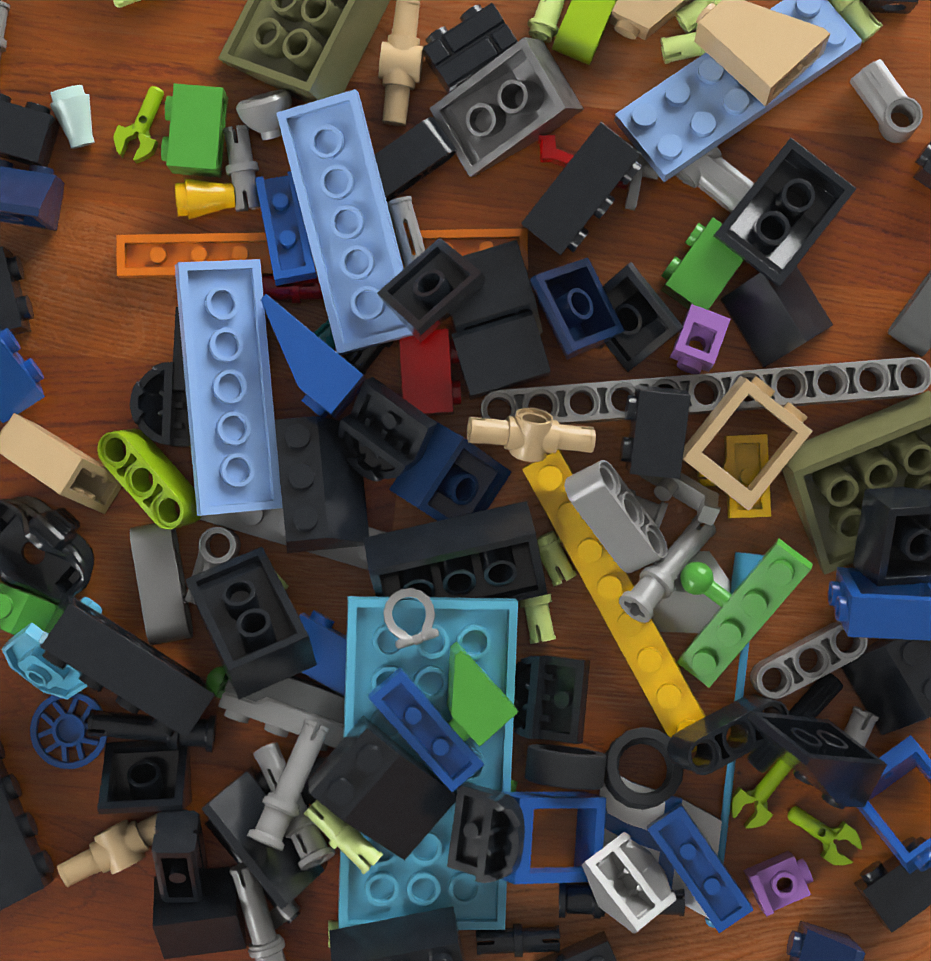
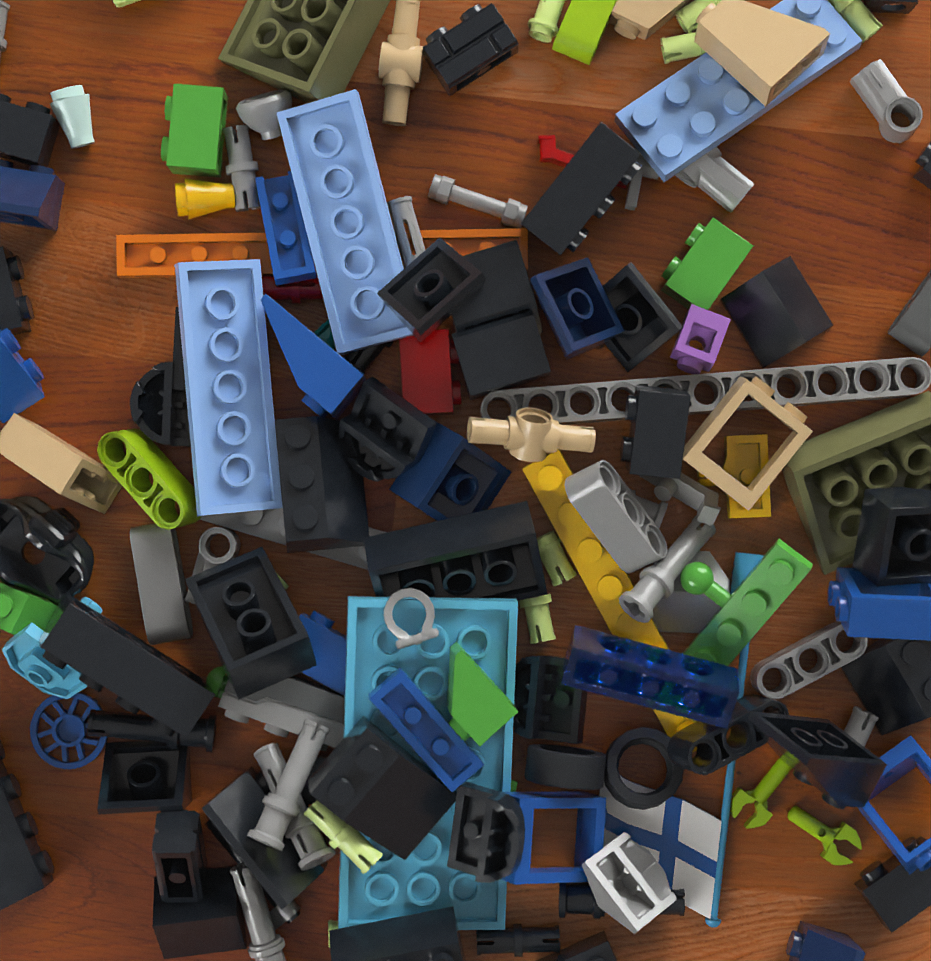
(111, 851): tan pin -> none
(141, 128): lime bar -> none
(413, 157): black beam -> none
(444, 190): none -> light grey bar
(506, 106): flat silver slope -> none
(651, 676): none -> clear blue brick
(700, 868): blue plate -> none
(764, 880): medium lavender brick -> none
(785, 212): black slope -> none
(809, 705): black axle -> none

